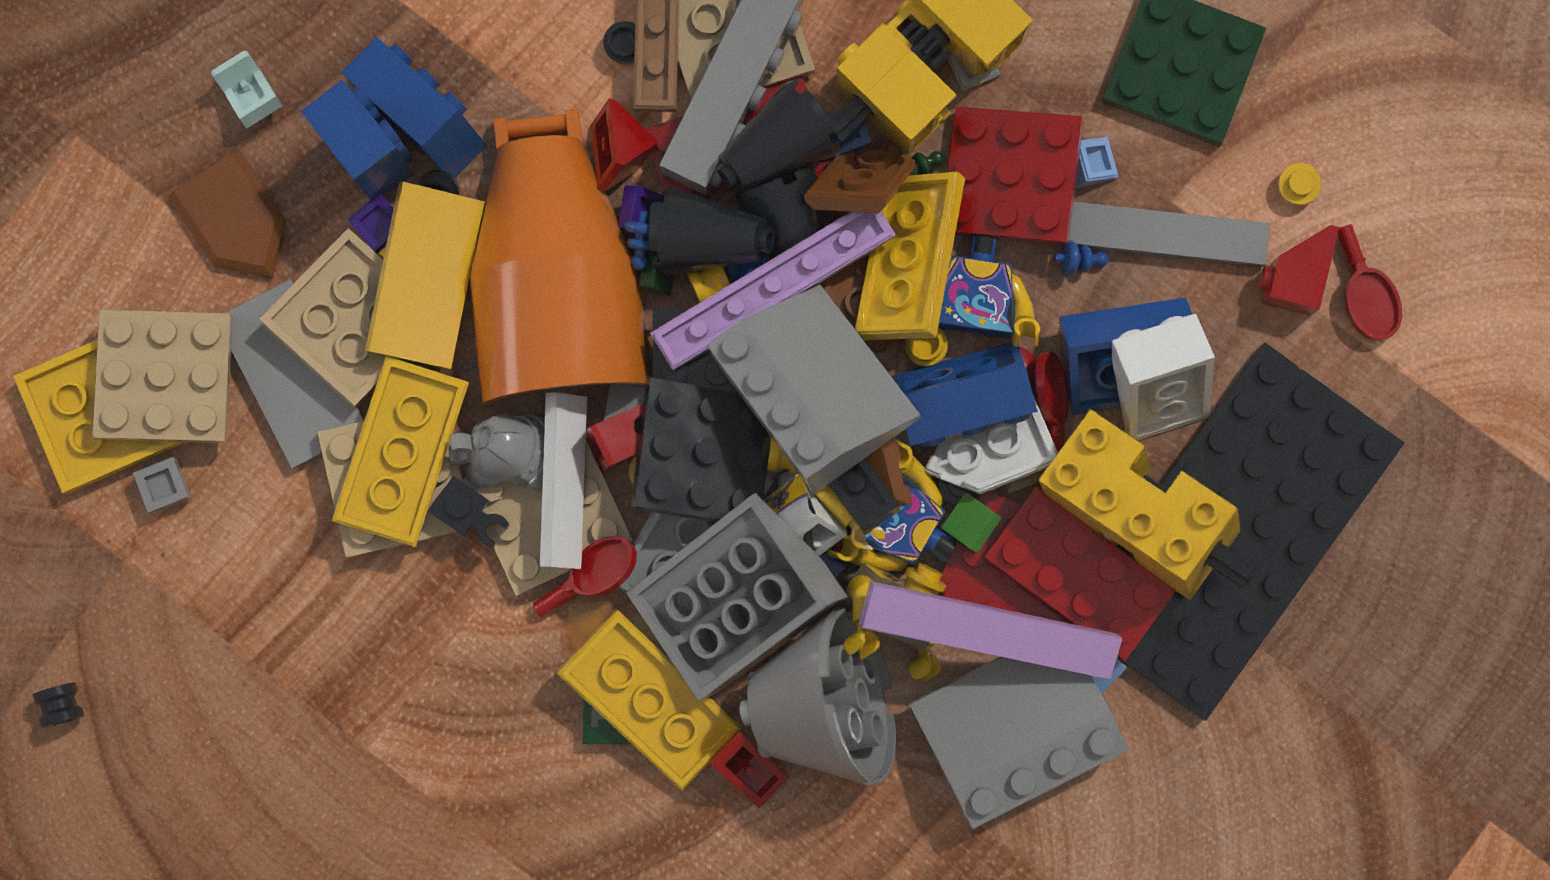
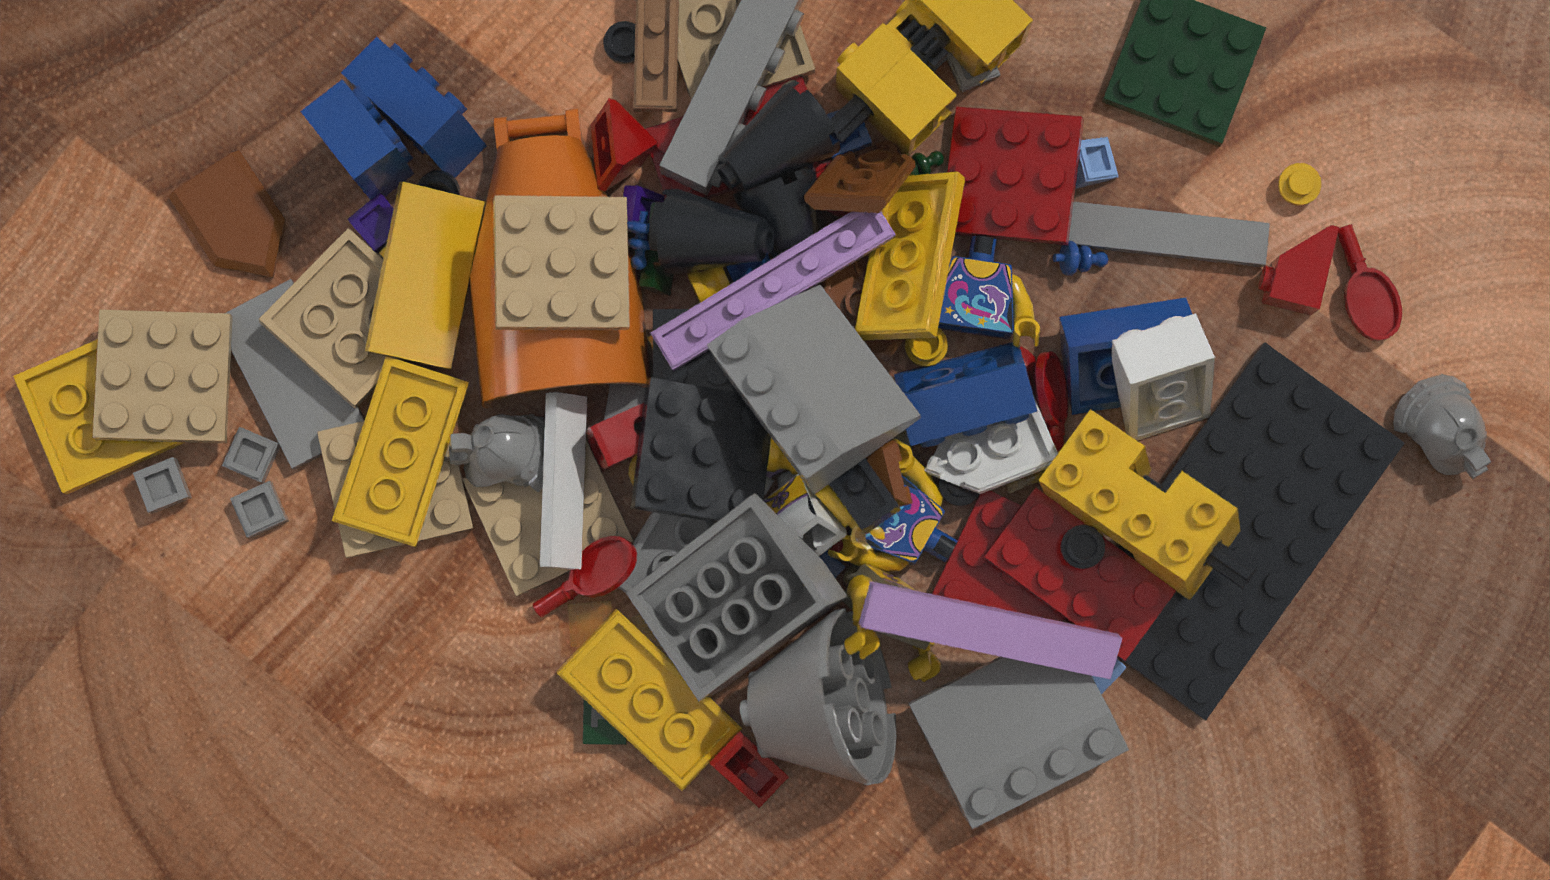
(58, 705): black wheel -> none
(246, 88): light aqua bracket -> none
(251, 455): none -> light grey tile
(259, 509): none -> light grey tile
(463, 508): black plate -> none
(560, 263): none -> tan plate
(924, 579): yellow plate -> none
(971, 522): bright green tile -> none
(1082, 546): none -> black plate
(1445, 425): none -> light grey helmet

